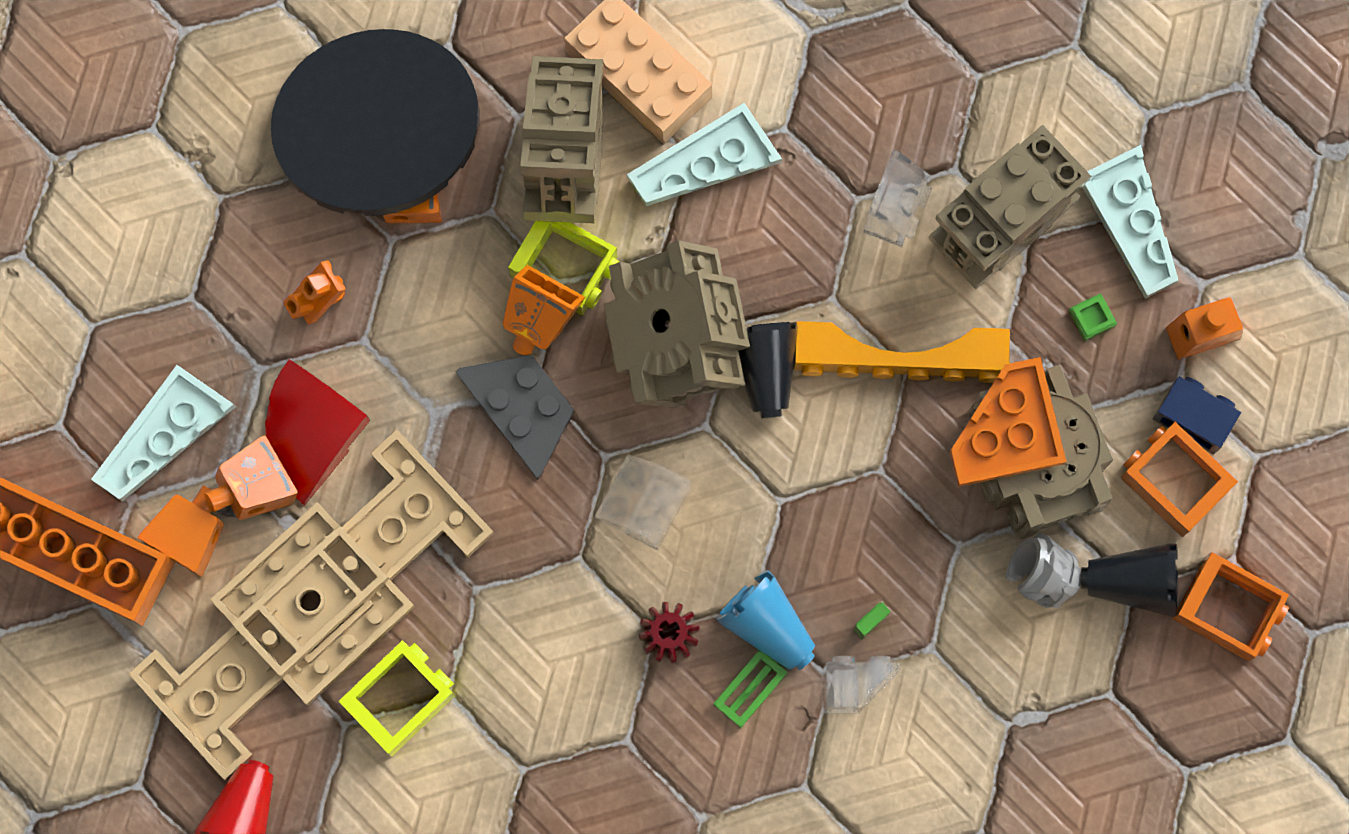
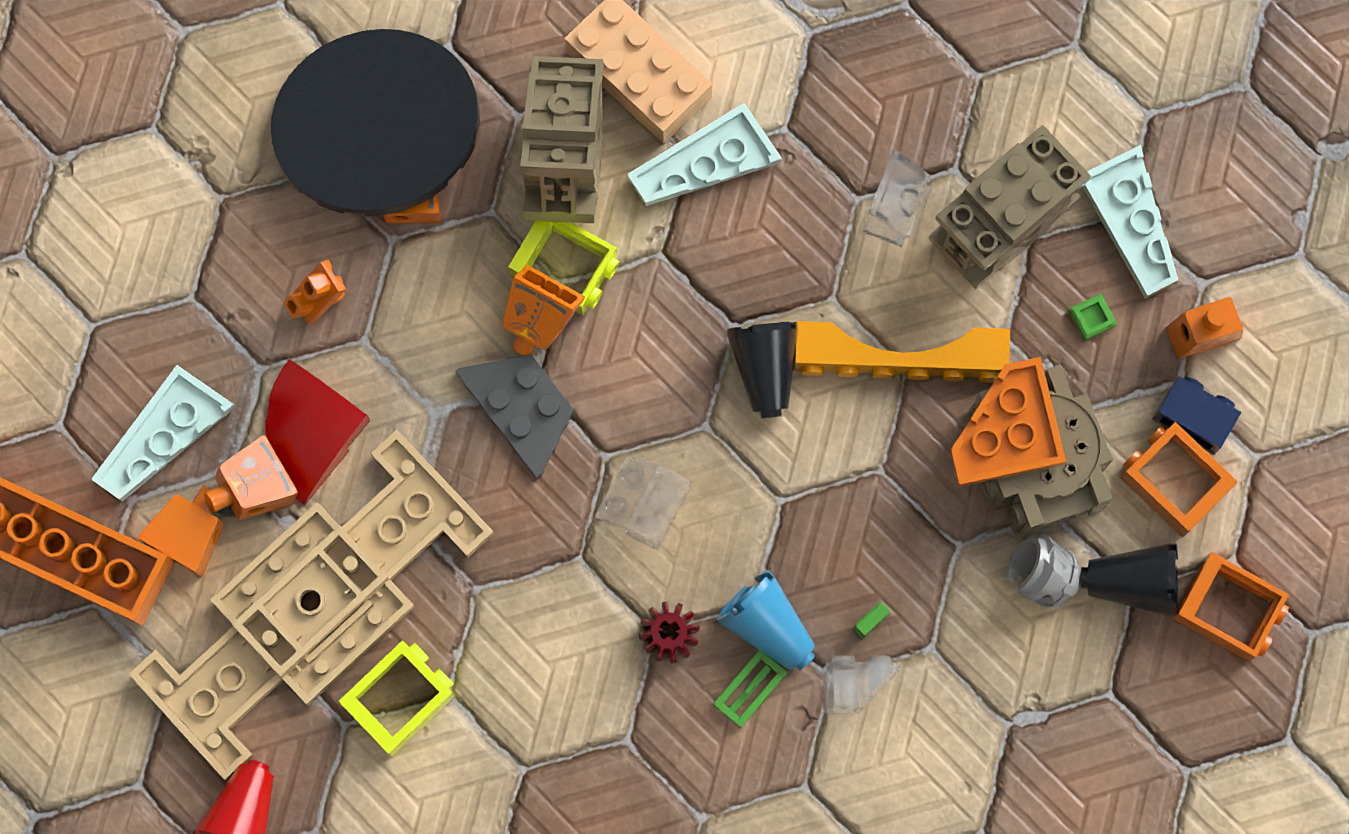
(704, 331): dark tan piece -> none

